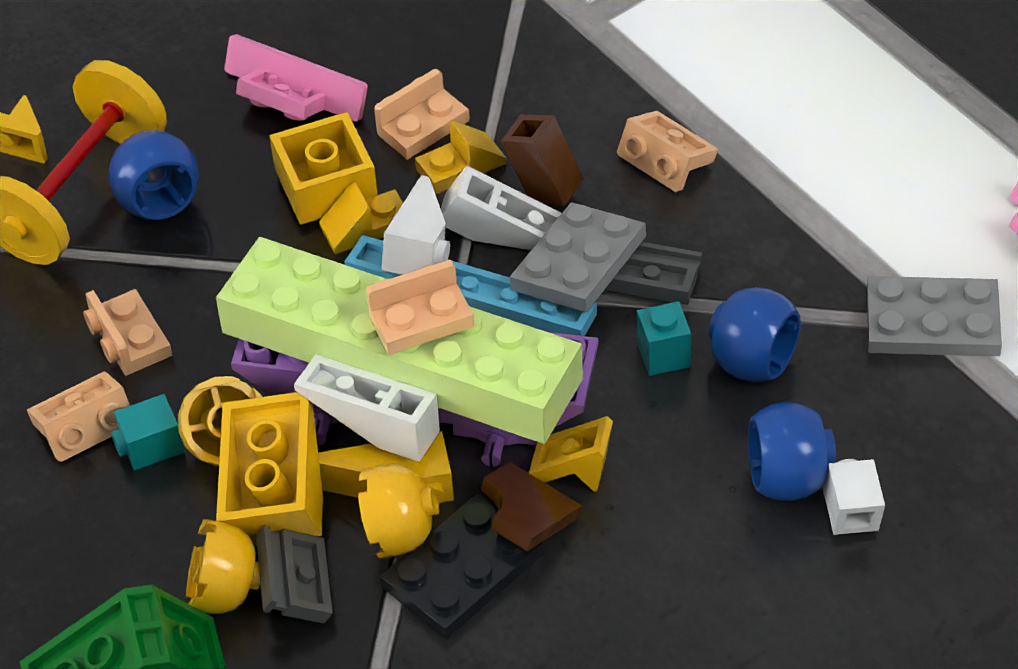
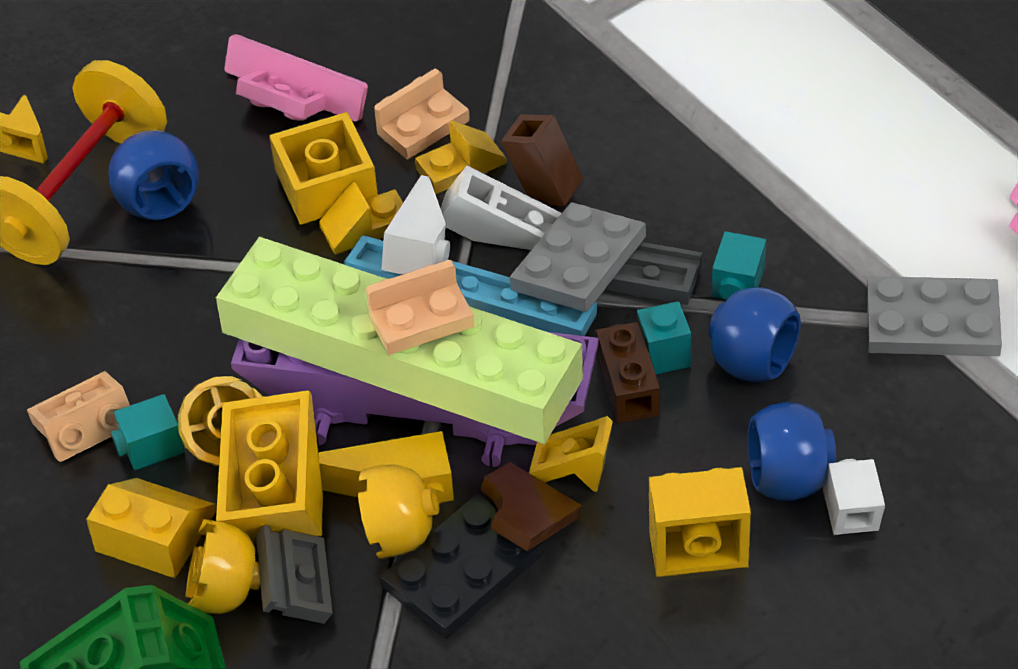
(127, 331): light nougat bracket -> none
(148, 525): none -> yellow slope
(374, 406): white slope -> none
(628, 372): none -> reddish brown brick
(664, 149): light nougat bracket -> none
(699, 521): none -> yellow brick
(738, 264): none -> teal brick

